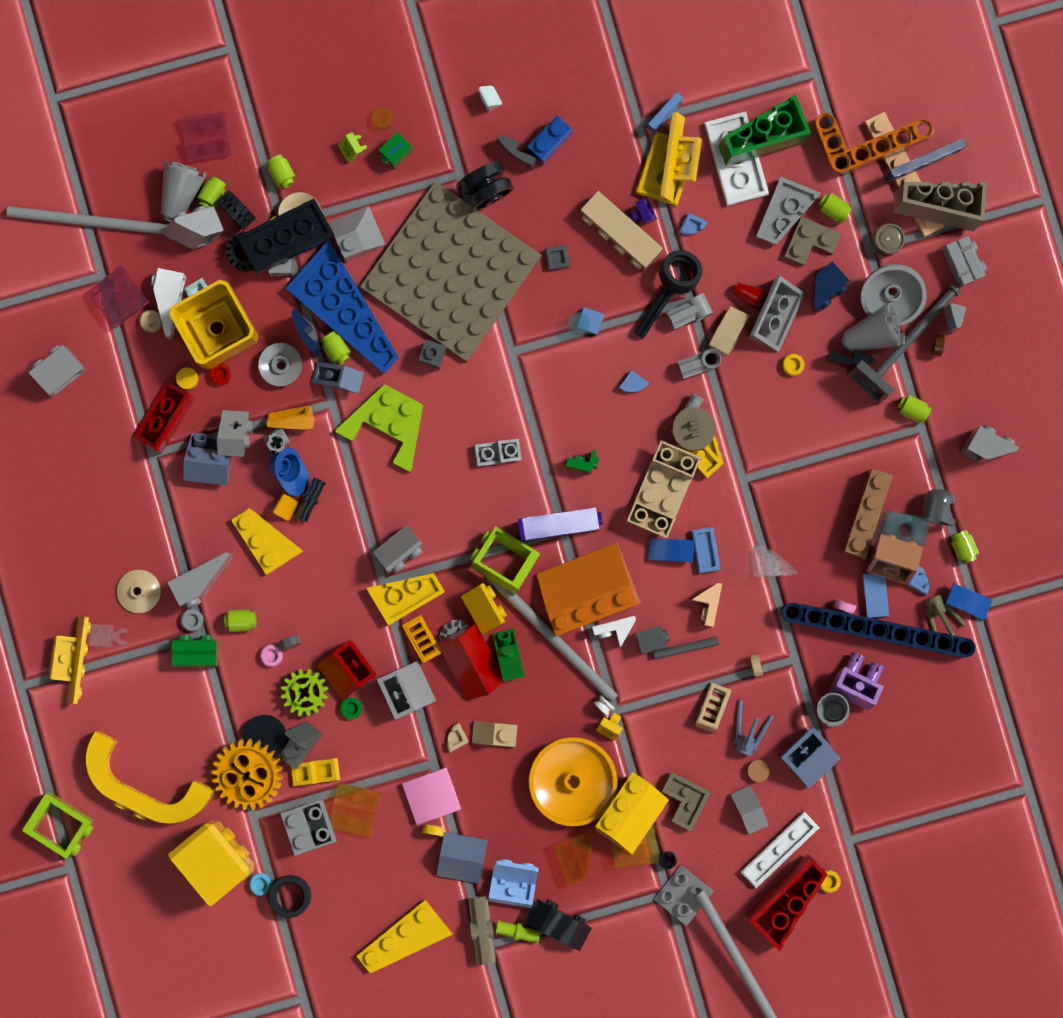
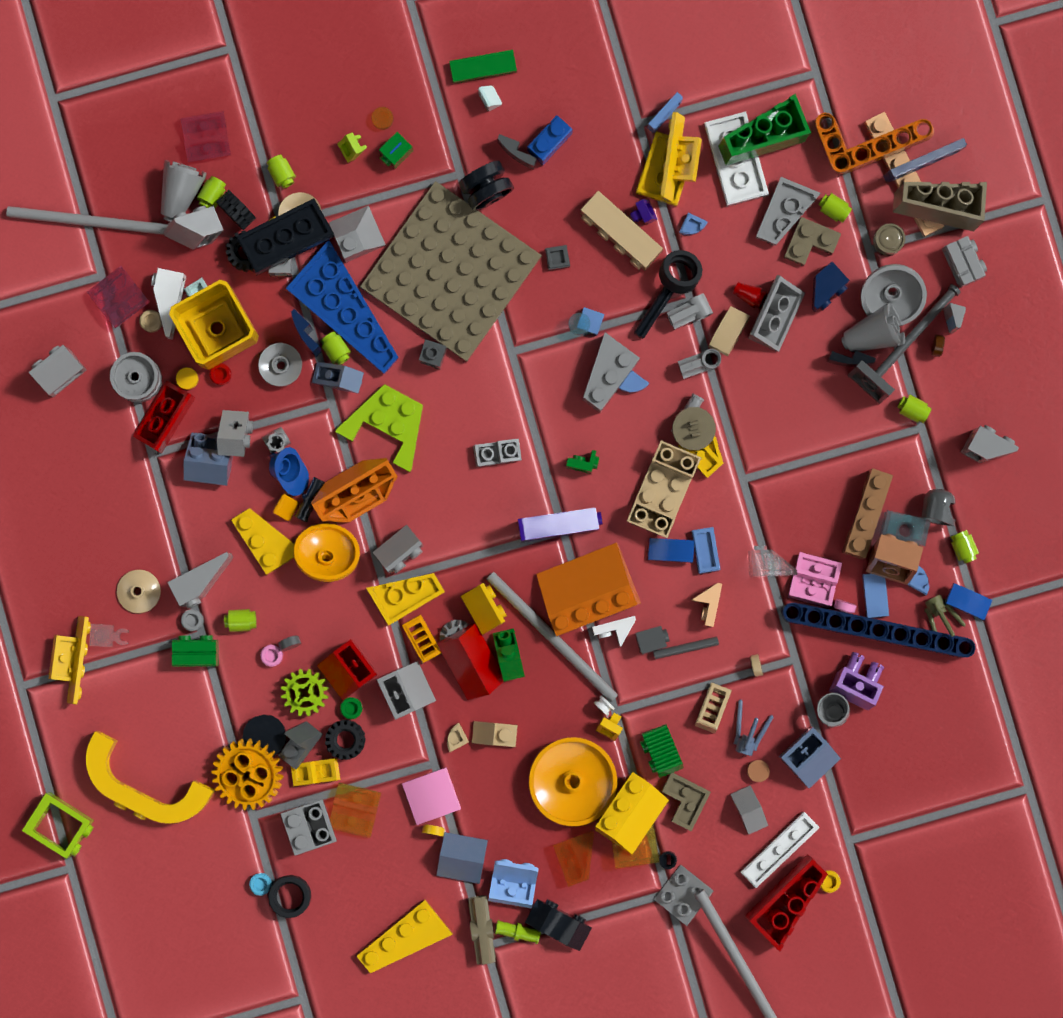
(148, 382): none -> light grey wheel
(212, 861): yellow plate -> none
(293, 418): light orange slope -> none
(329, 543): none -> light orange dish
(345, 753): none -> black tyre
(355, 491): none -> orange wedge
(483, 66): none -> green tile
(513, 544): lime window -> none
(609, 372): none -> light grey wedge
(662, 751): none -> green brick
(793, 365): yellow tile -> none
(815, 580): none -> bright pink slope

